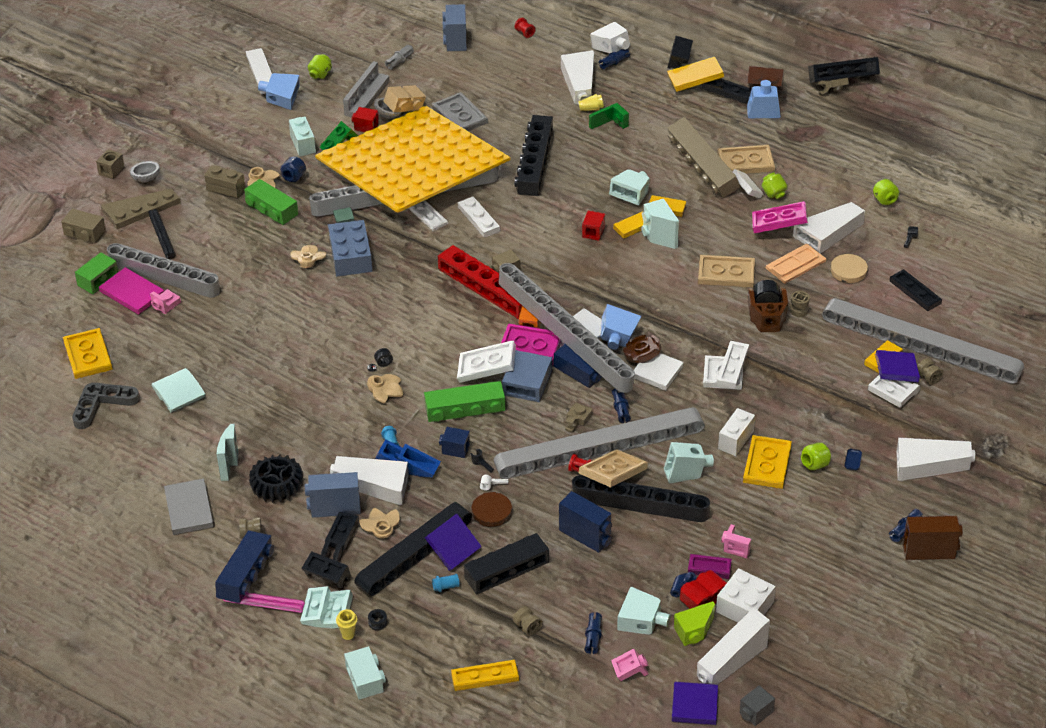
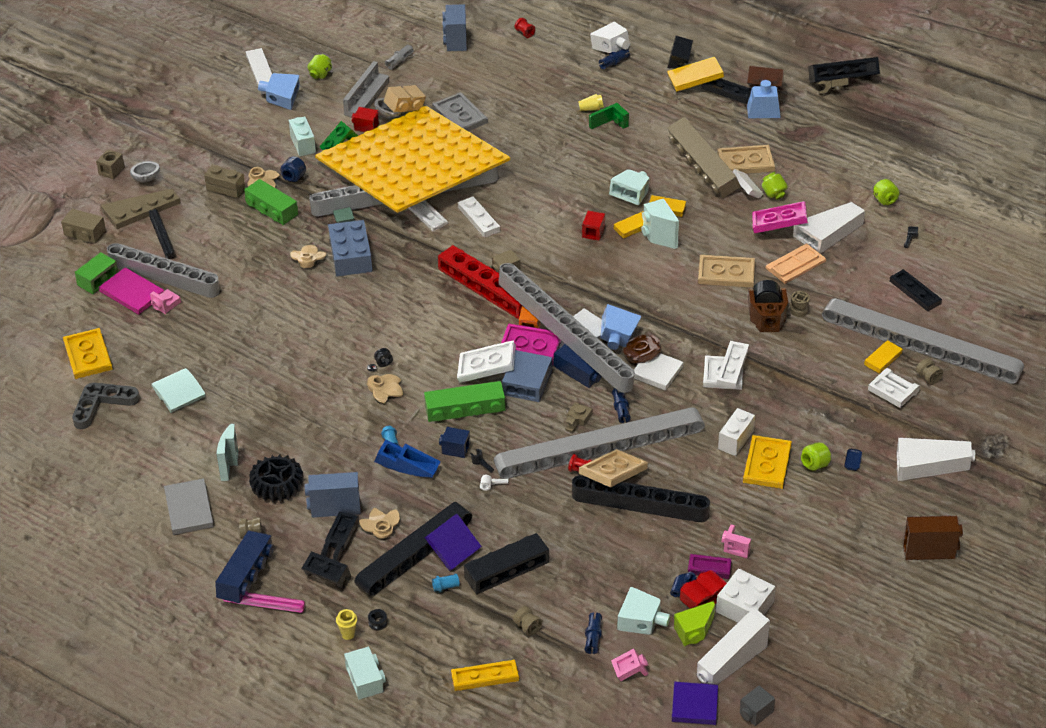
(323, 606): light aqua slope -> none
(376, 477): white slope -> none
(491, 509): reddish brown tile -> none
(534, 155): black brick -> none
(578, 74): white slope -> none
(585, 522): dark blue brick -> none
(686, 462): light aqua torso -> none
(849, 268): tan tile -> none
(897, 366): dark purple tile -> none
(897, 533): dark blue pin -> none

